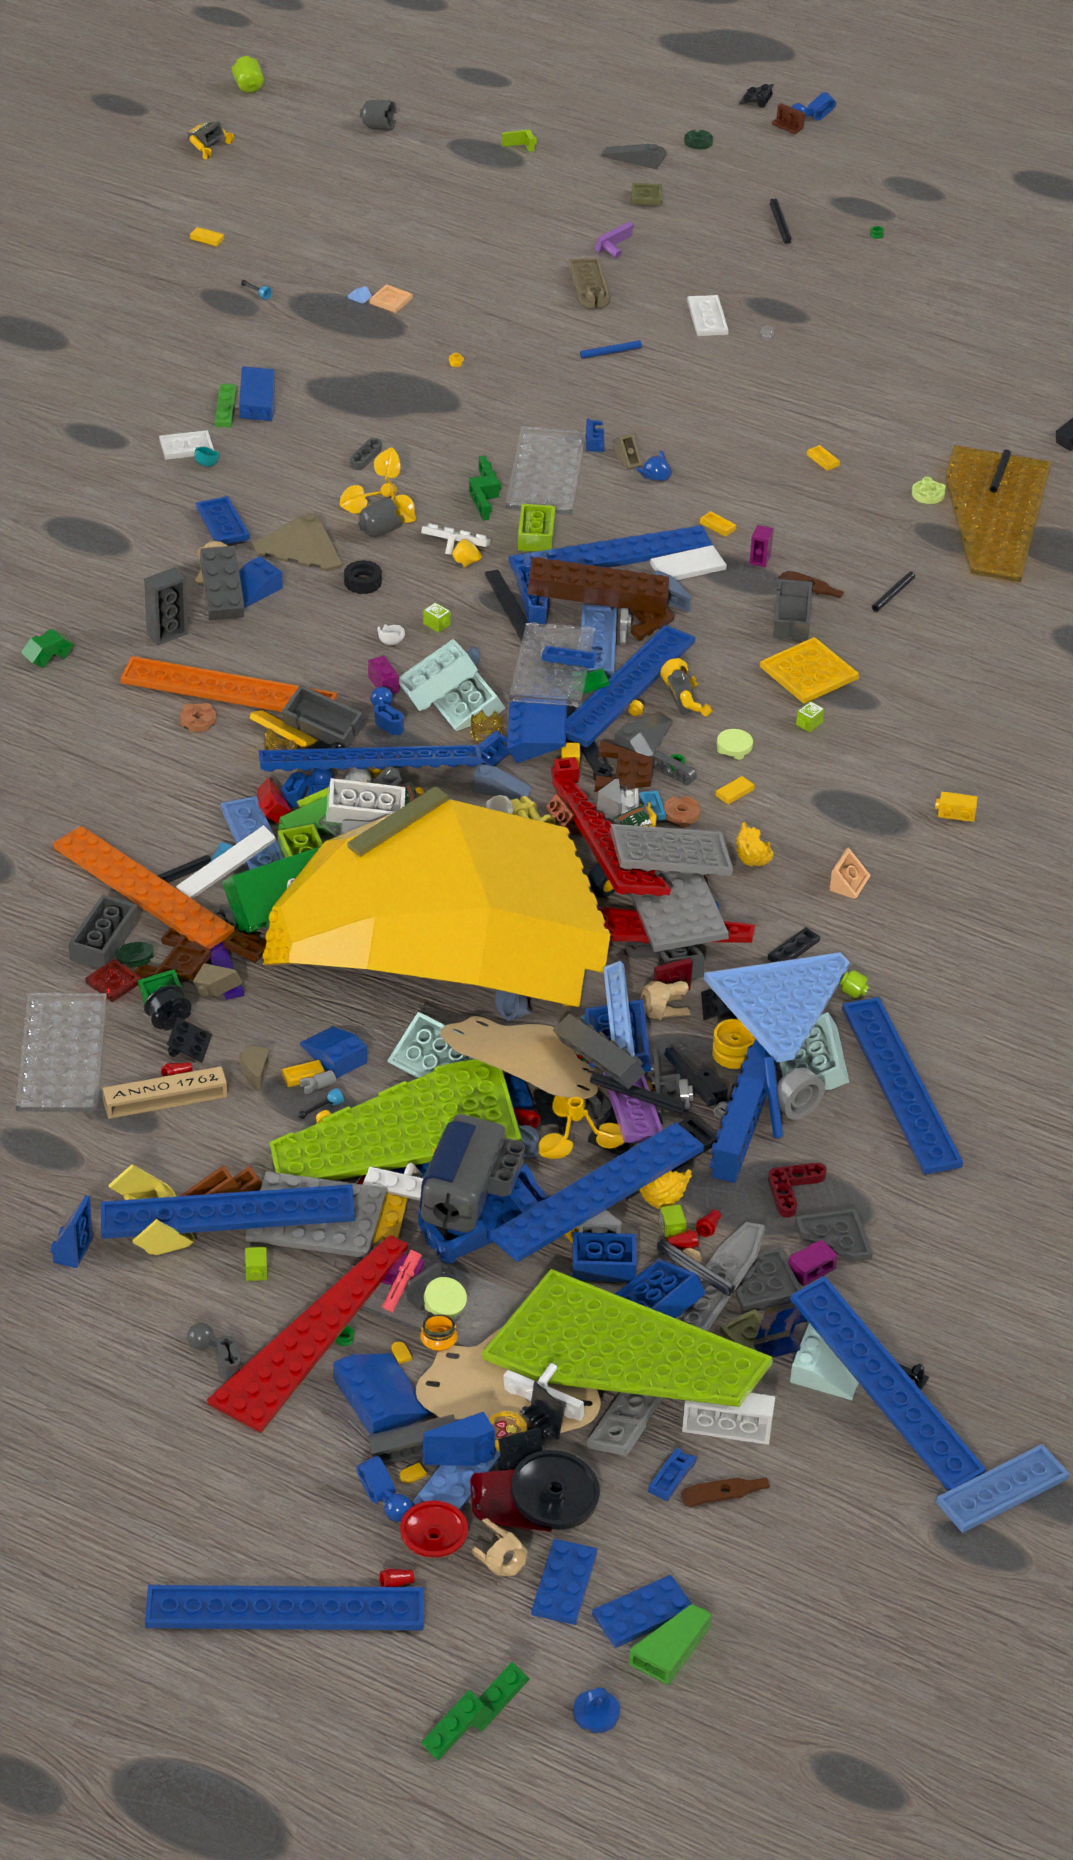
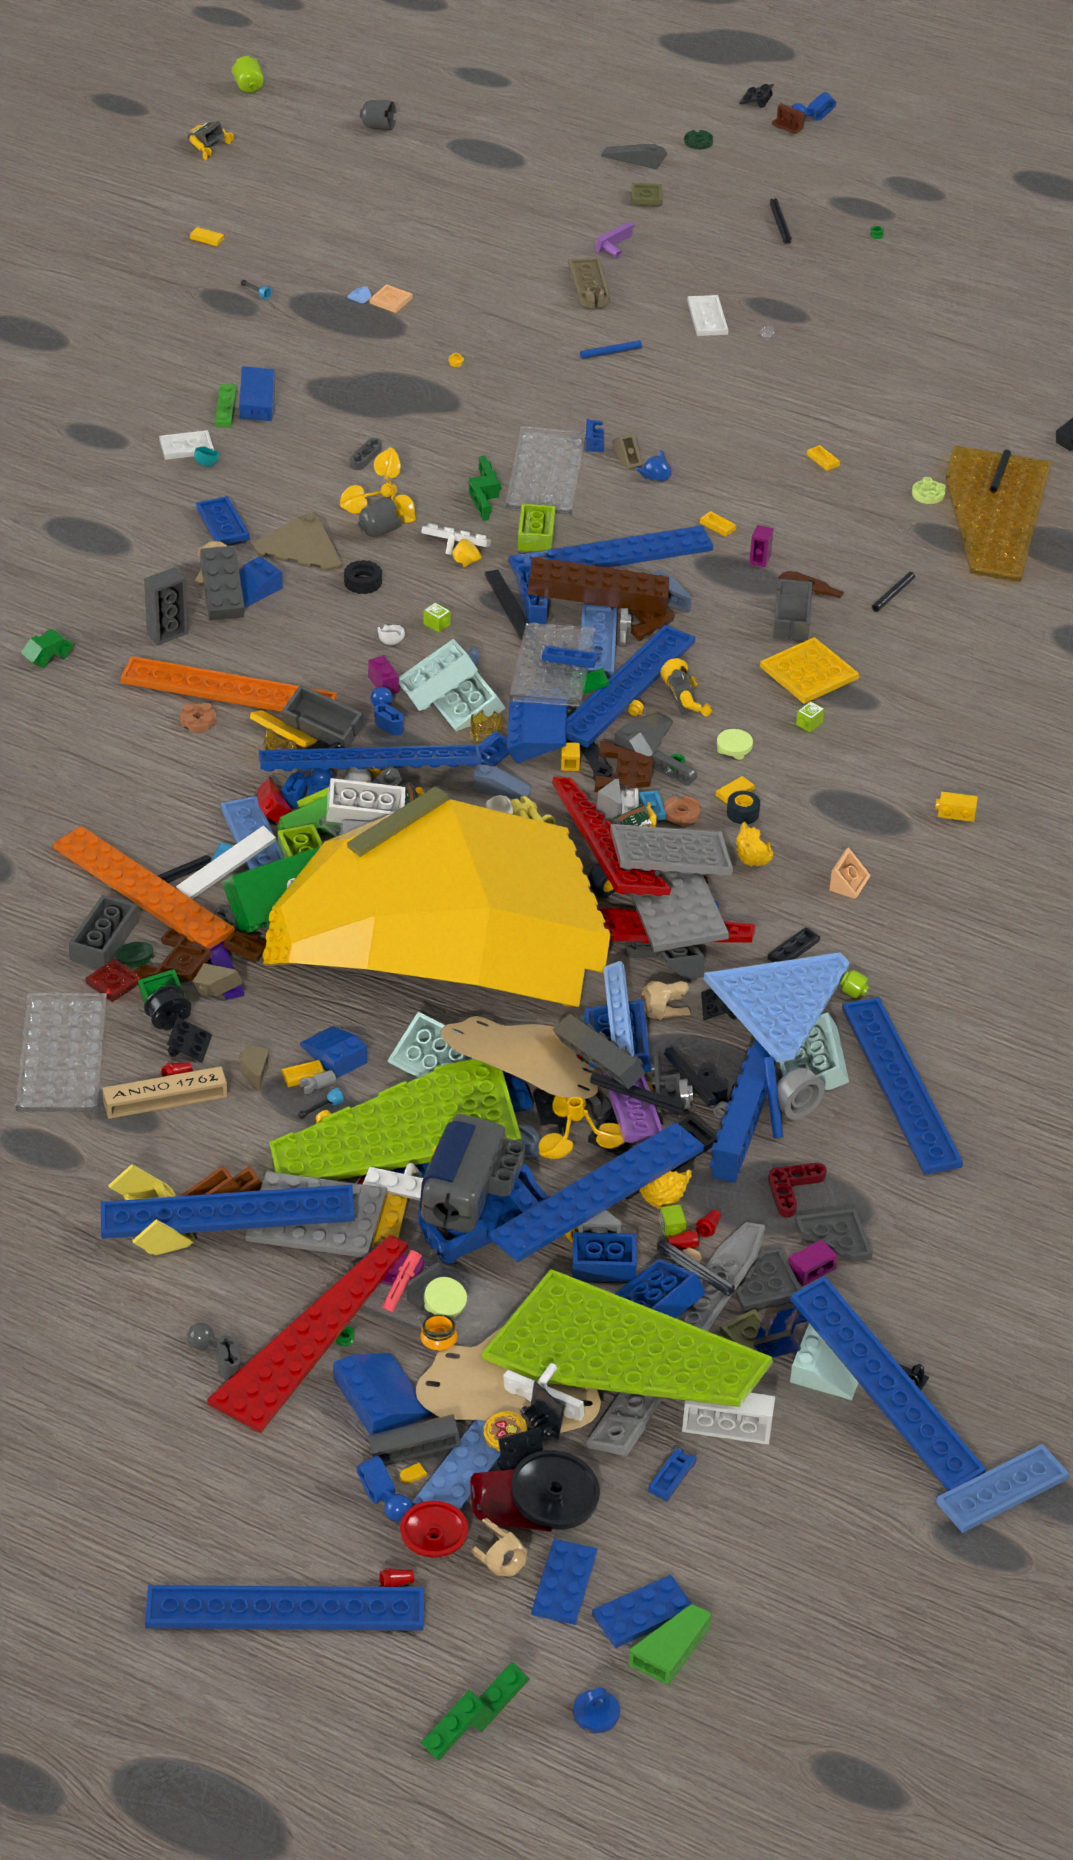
(74, 1236): blue slope -> none
(256, 1263): lime brick -> none
(400, 1352): yellow piece -> none
(460, 1442): blue slope -> none
(511, 1005): sand blue piece -> none
(519, 138): lime bracket -> none
(527, 1117): red cone -> none
(562, 814): copper bracket -> none
(566, 768): red brick -> none
(674, 972): dark red tile -> none
(690, 563): white tile -> none
(712, 1491): reddish brown piece -> none
(731, 1043): yellow wheel -> none
(743, 807): none -> black wheel

